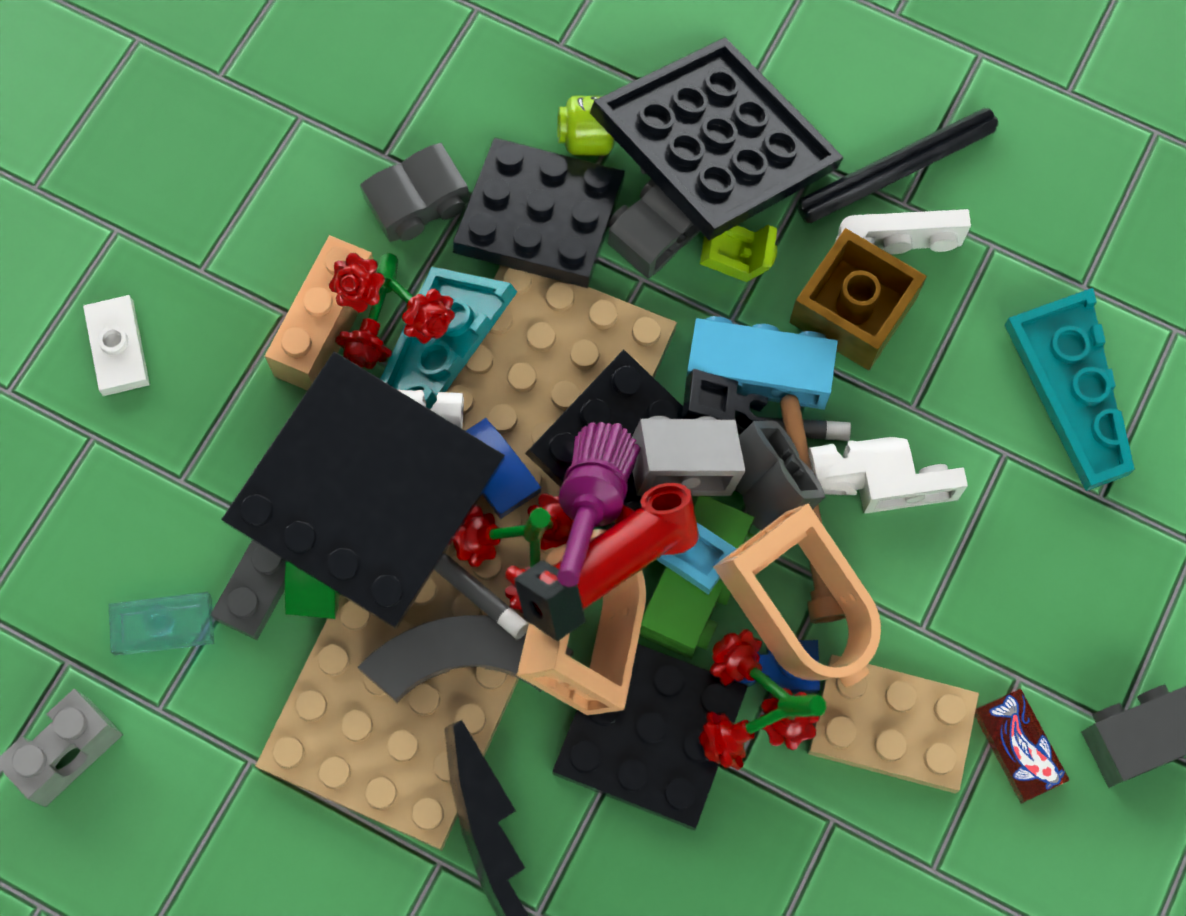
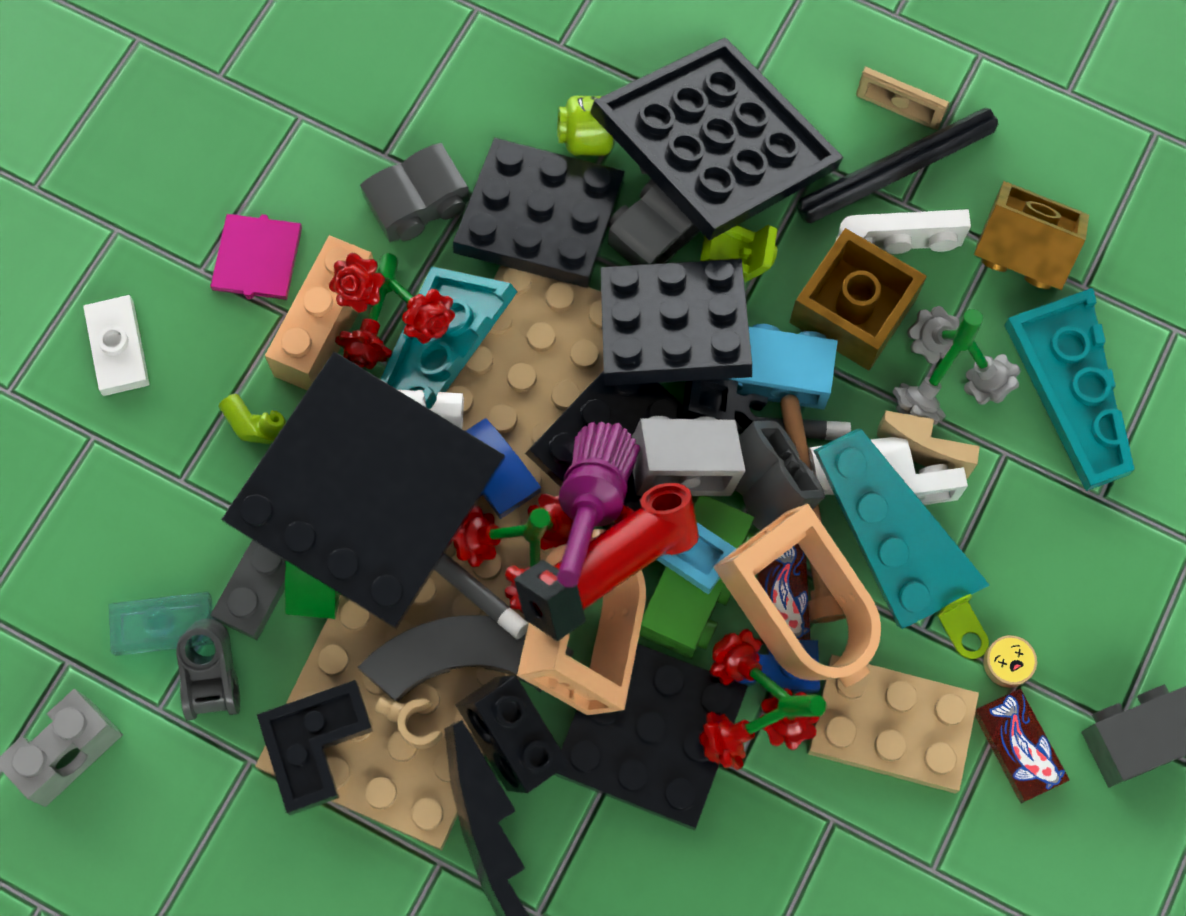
(207, 681): none -> dark grey piece
(249, 426): none -> lime arm
(256, 256): none -> dark pink piece
(298, 739): none -> black plate
(401, 713): none -> tan piece
(512, 734): none -> black brick
(675, 322): none -> plate
(788, 589): none -> tile
(899, 537): none -> teal wing
(902, 98): none -> tan slope
(923, 446): none -> tan slope
(937, 338): none -> light grey plant
(959, 620): none -> lime piece
(1010, 661): none -> light yellow tile
(1032, 237): none -> pearl gold slope

